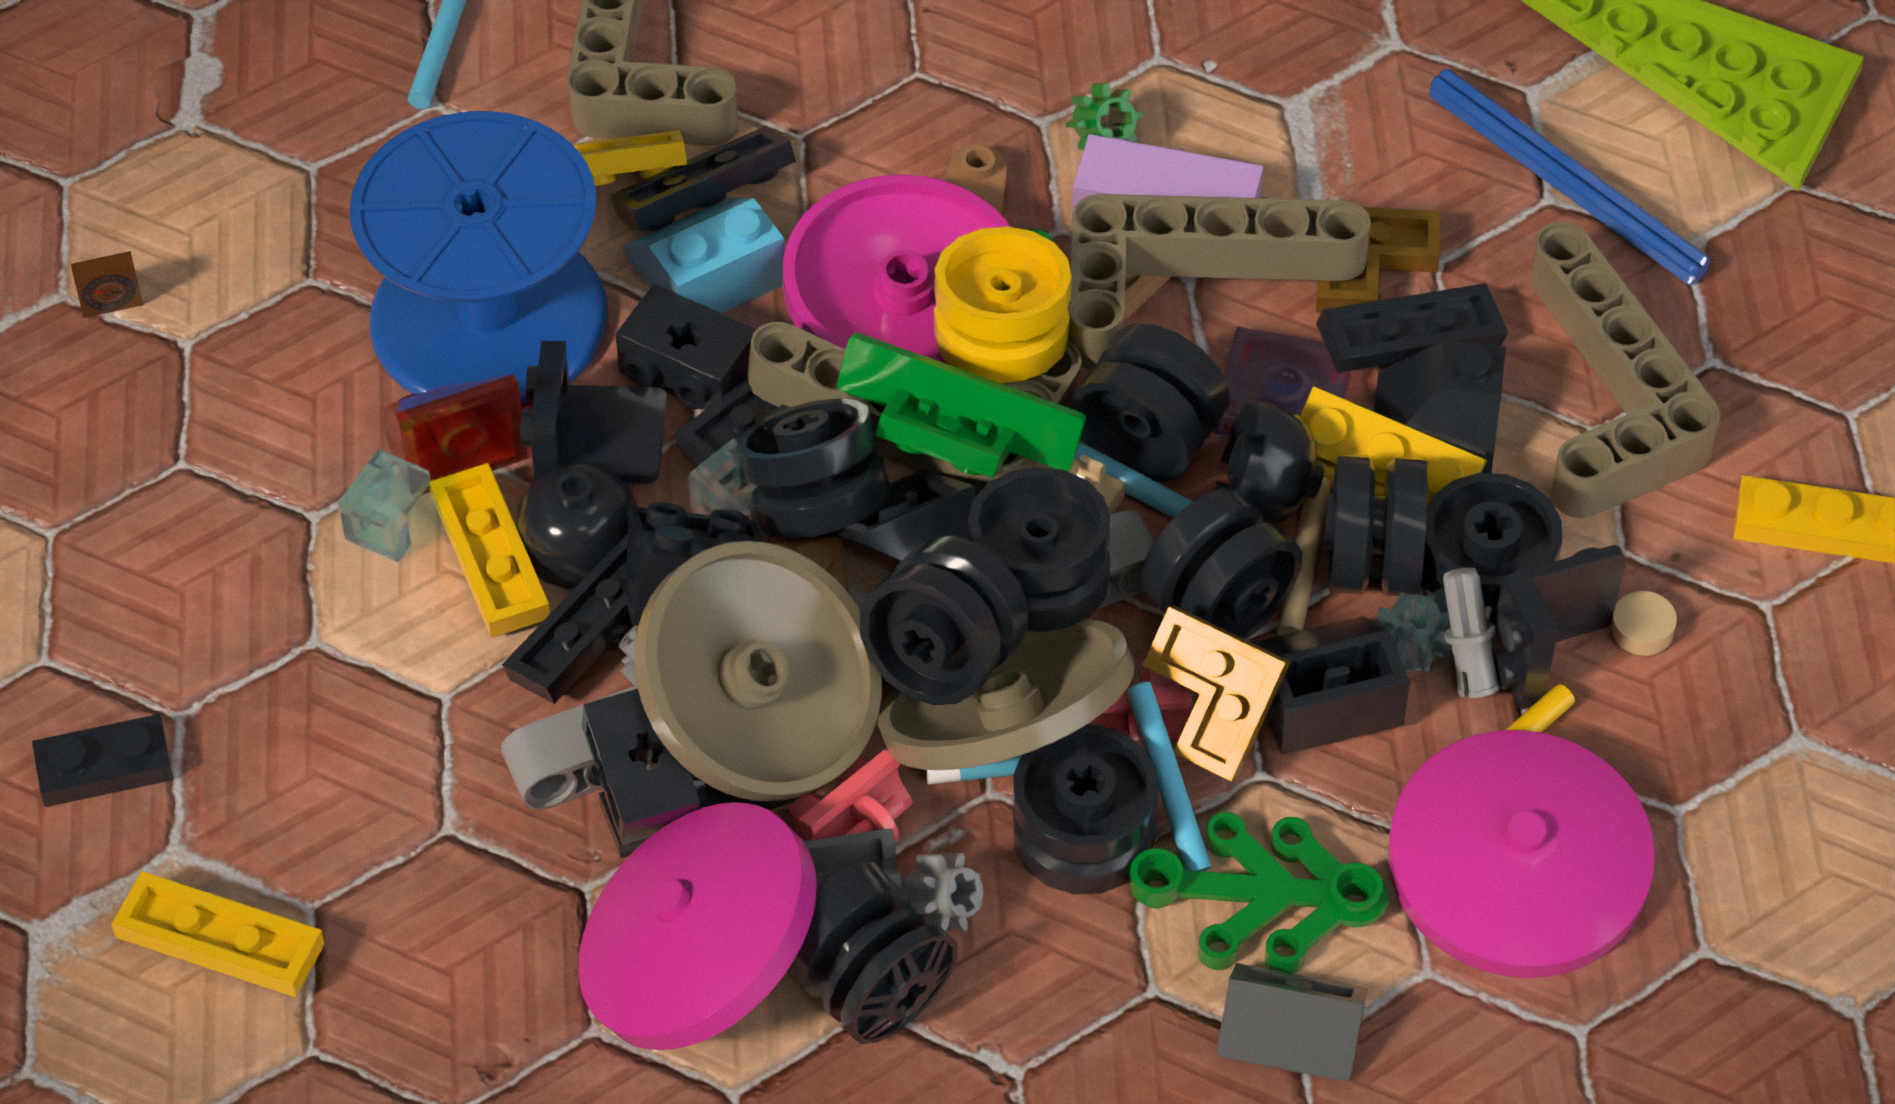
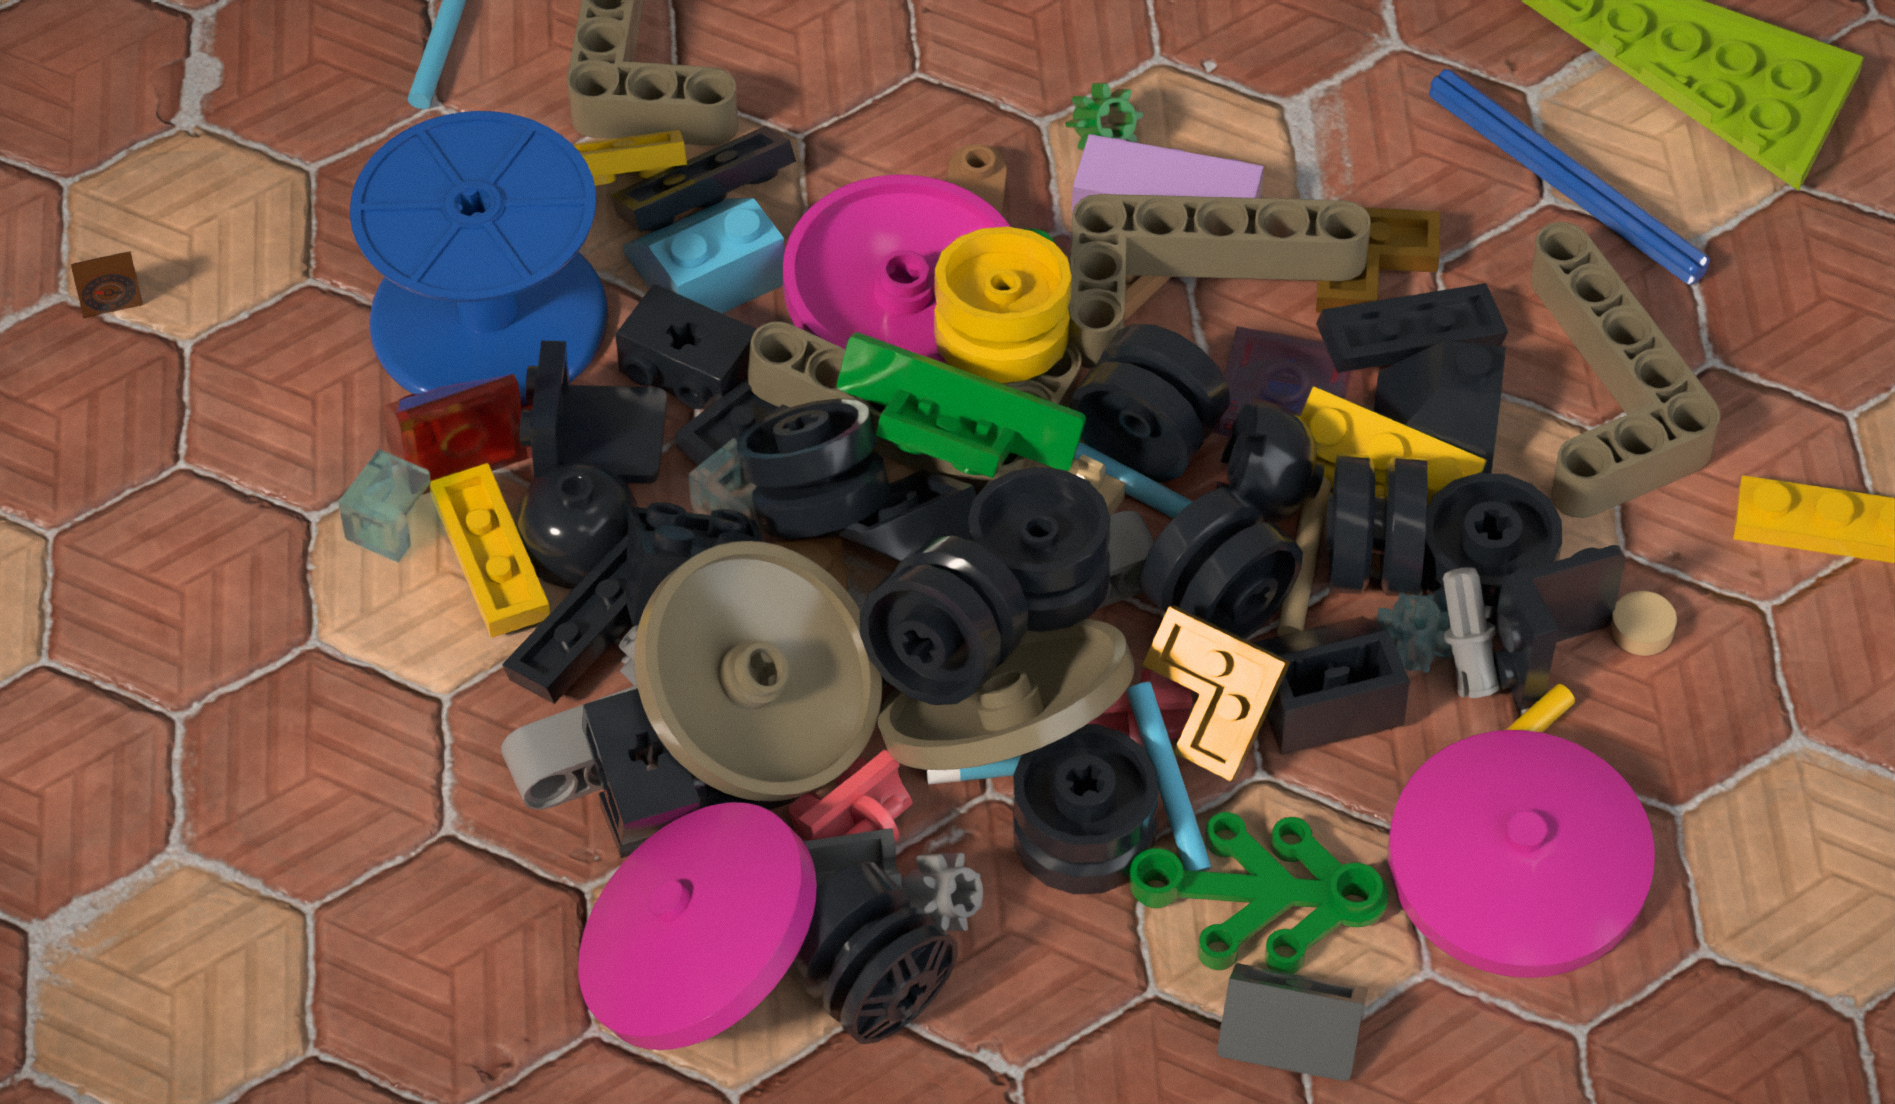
(102, 760): black plate -> none
(218, 933): yellow plate -> none

